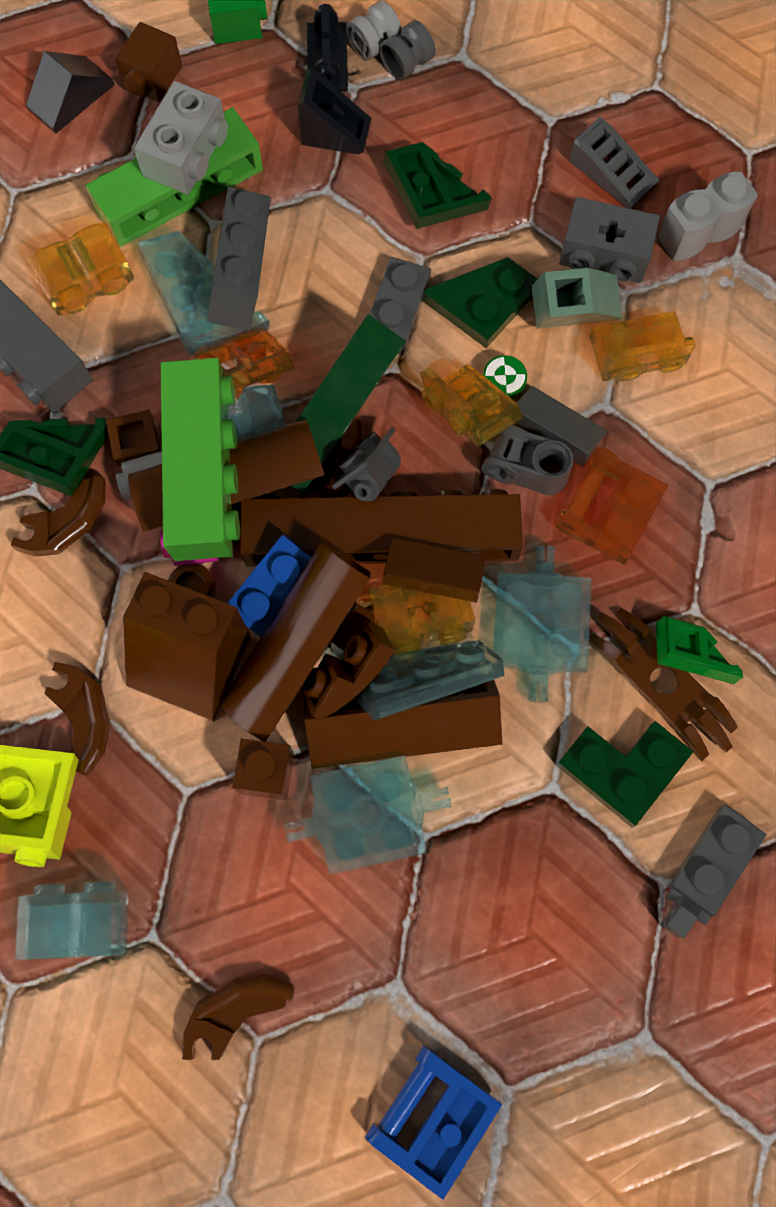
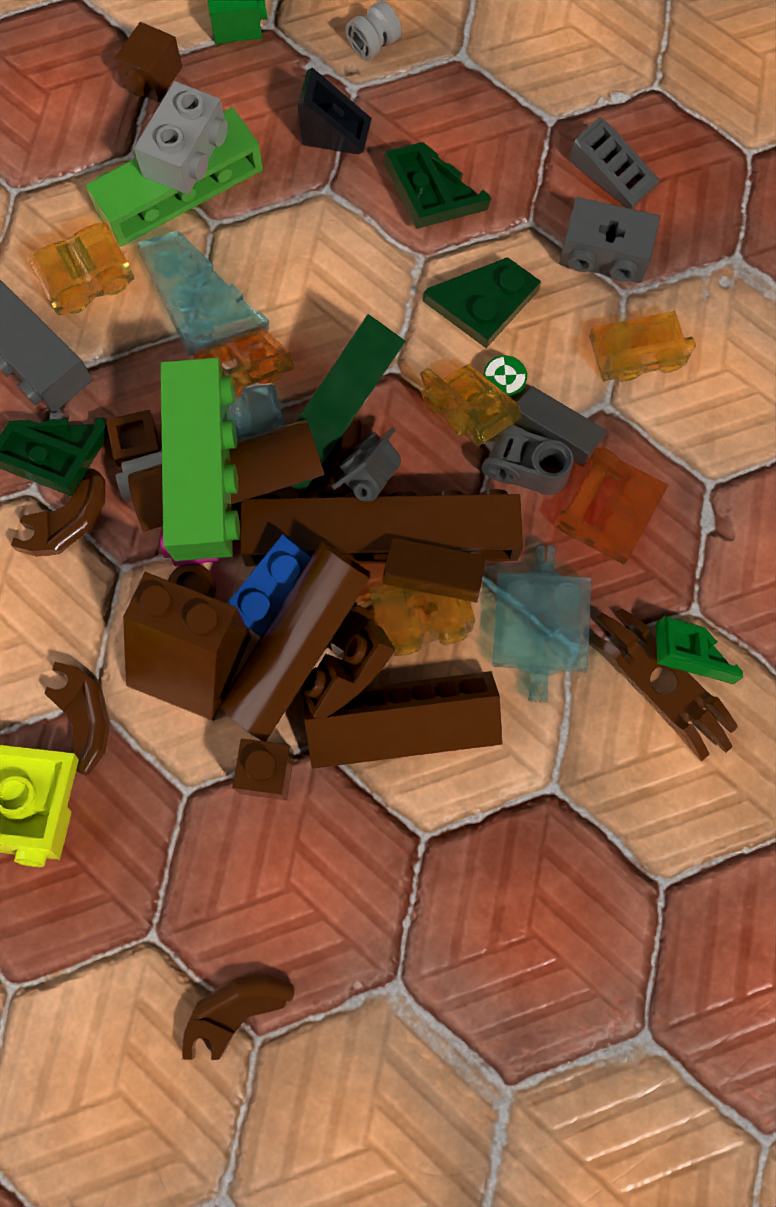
(65, 88): black slope -> none
(72, 924): clear light blue brick -> none
(239, 259): dark grey brick -> none
(328, 46): black hinge -> none
(367, 815): clear light blue plate -> none
(401, 297): dark grey hinge -> none
(407, 50): dark grey wheel -> none
(428, 675): clear light blue wing -> none
(449, 1130): blue plate -> none
(576, 297): sand green slope -> none
(628, 782): dark green plate -> none
(706, 215): light grey brick -> none
(711, 870): dark grey hinge -> none

